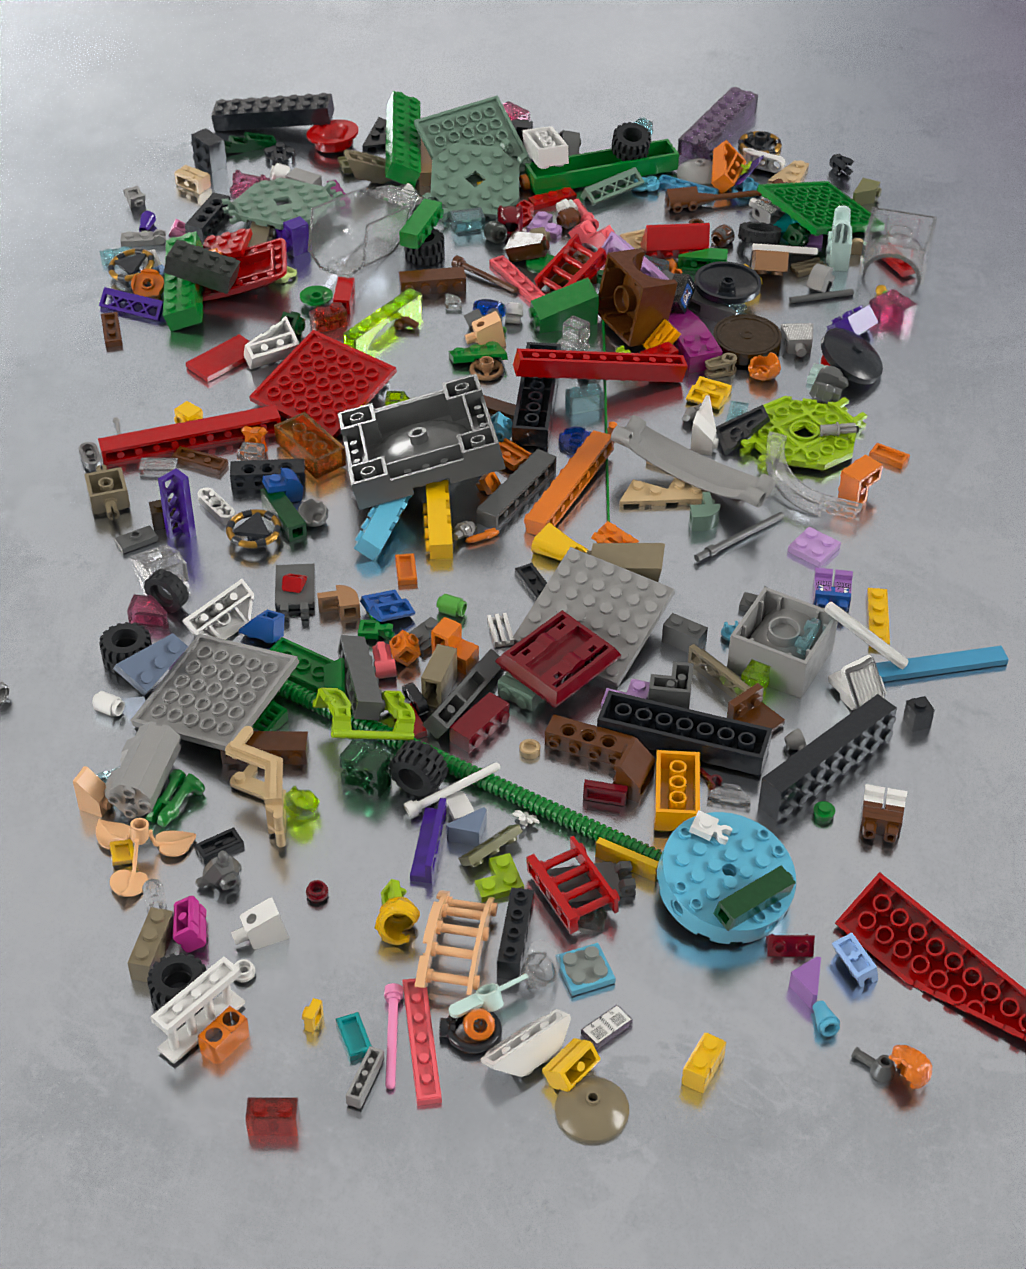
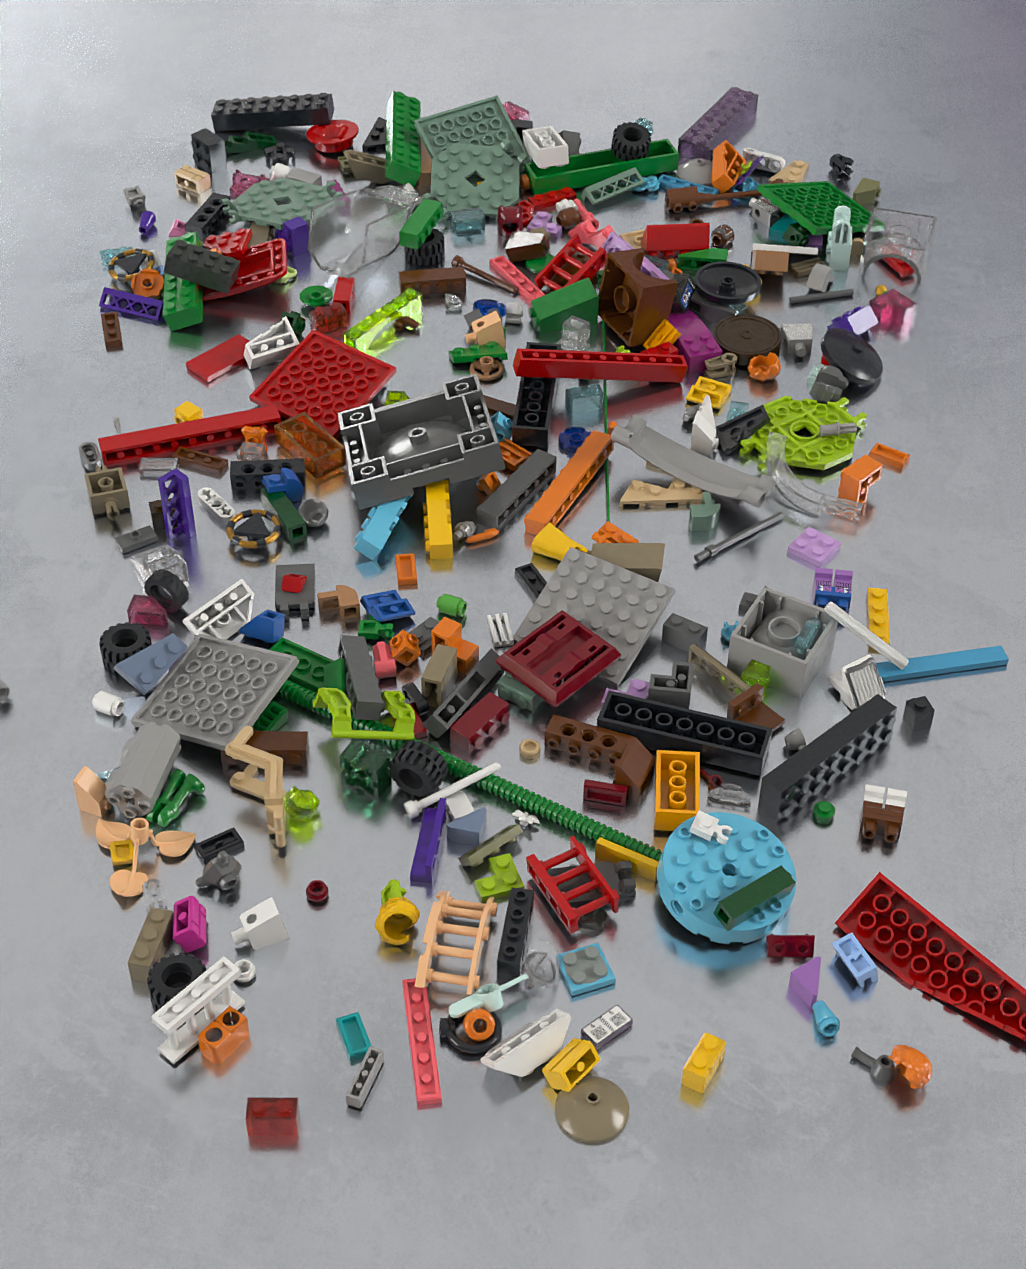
(143, 238): light grey hinge -> none
(312, 1015): yellow plate -> none
(393, 994): bright pink piece -> none
(495, 232): pearl dark grey head -> none
(759, 233): black tyre -> none
(761, 141): black piece -> none

